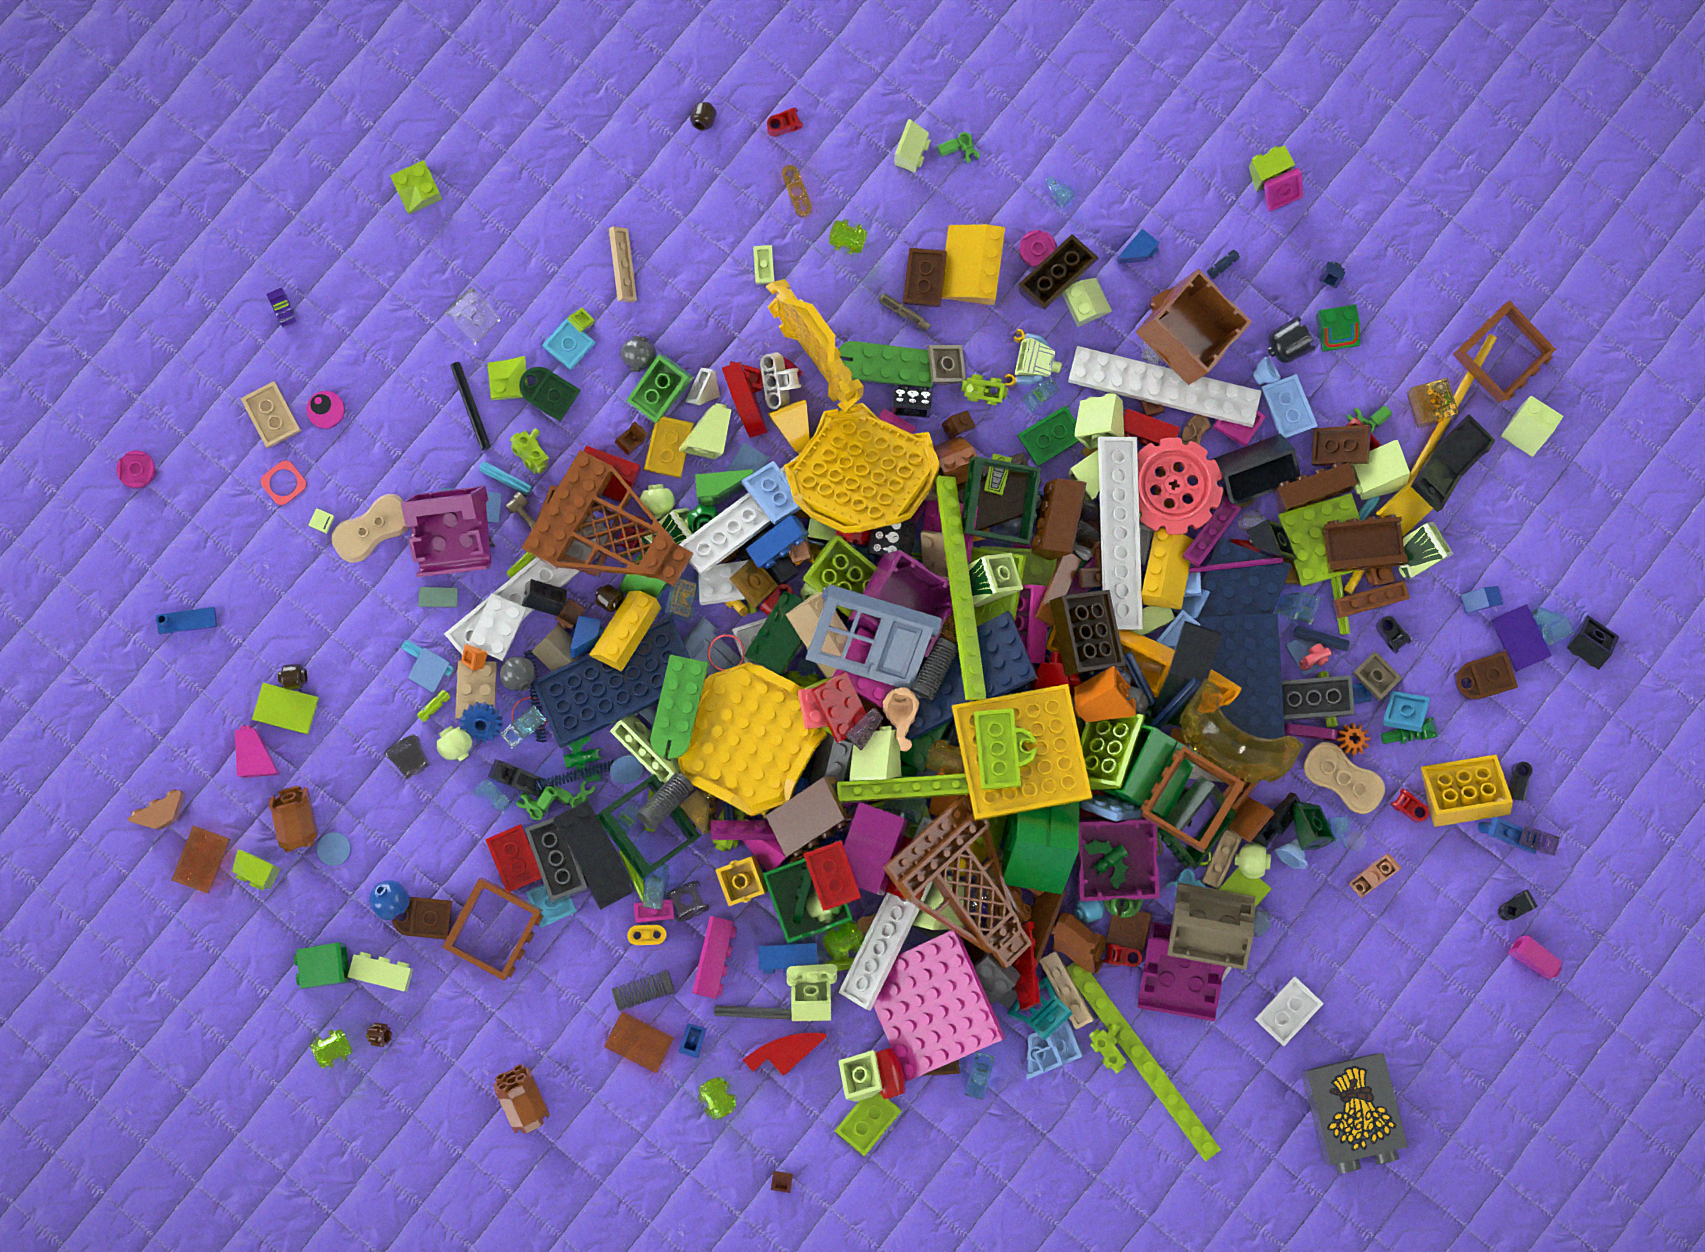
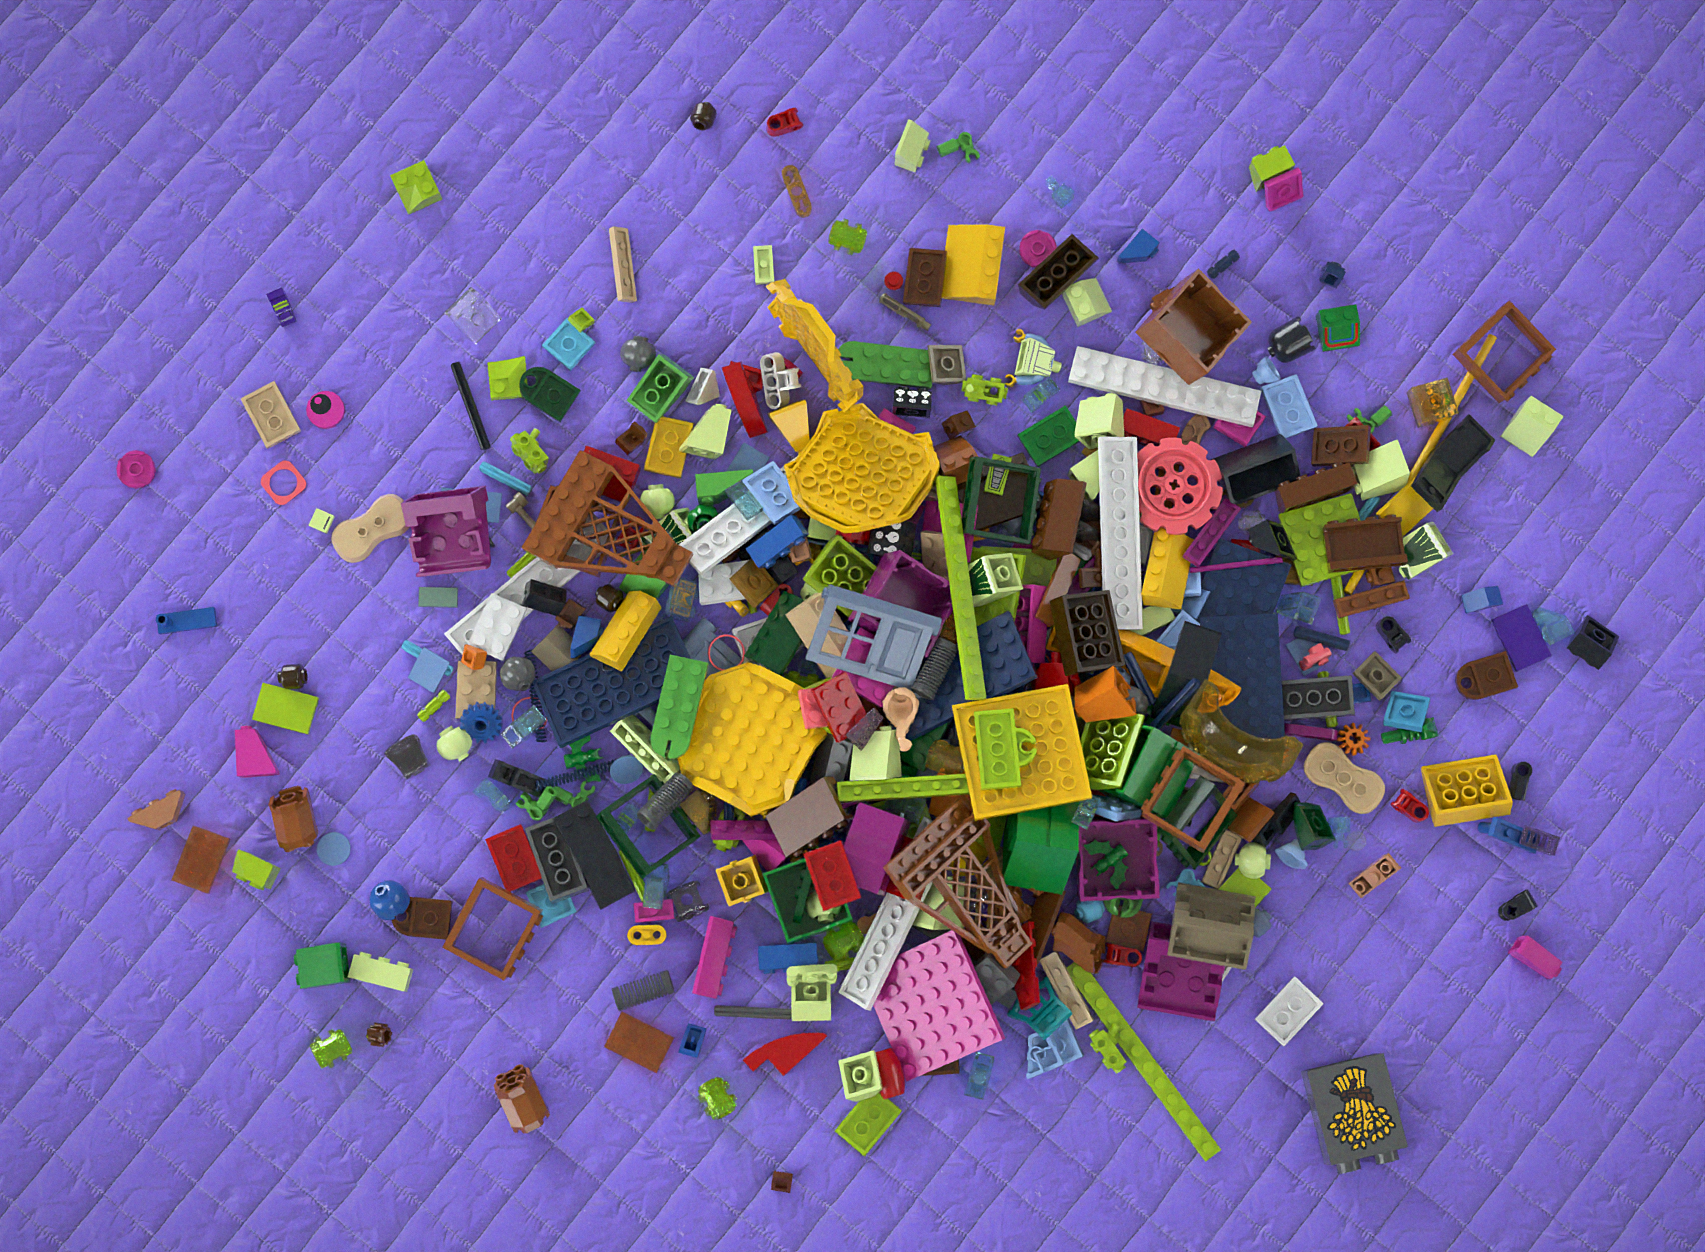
(744, 500): none -> clear light blue plate
(893, 280): none -> red plate
(1086, 812): none -> clear light blue leg

